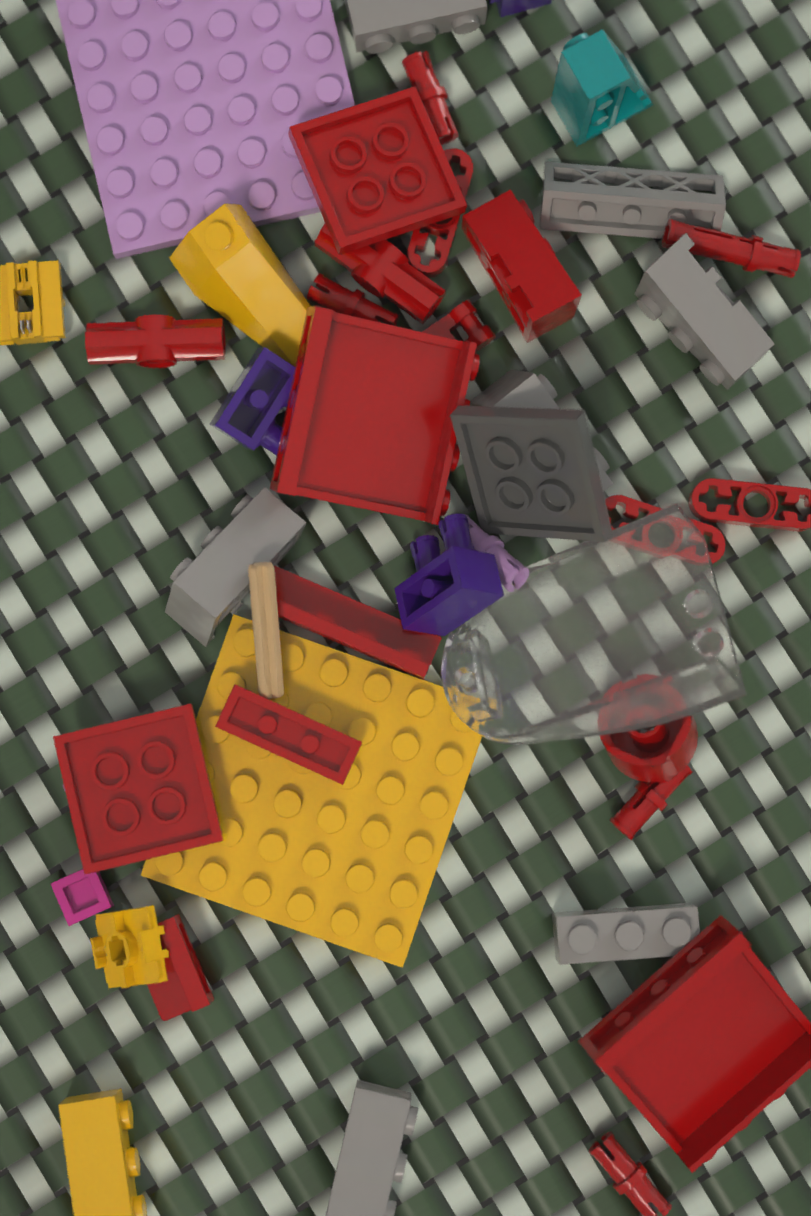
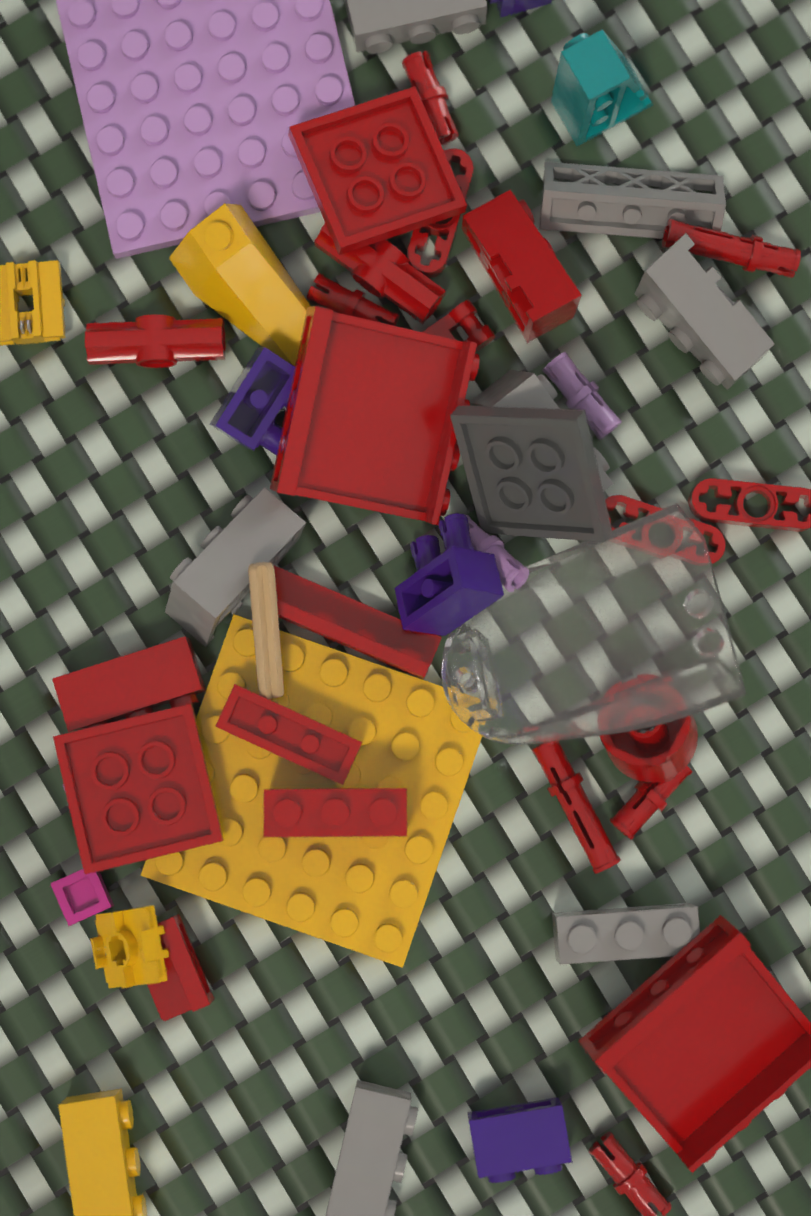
(130, 685): none -> red brick
(335, 812): none -> red brick
(519, 1139): none -> dark purple brick
(576, 805): none -> red pin
(582, 395): none -> lavender pin

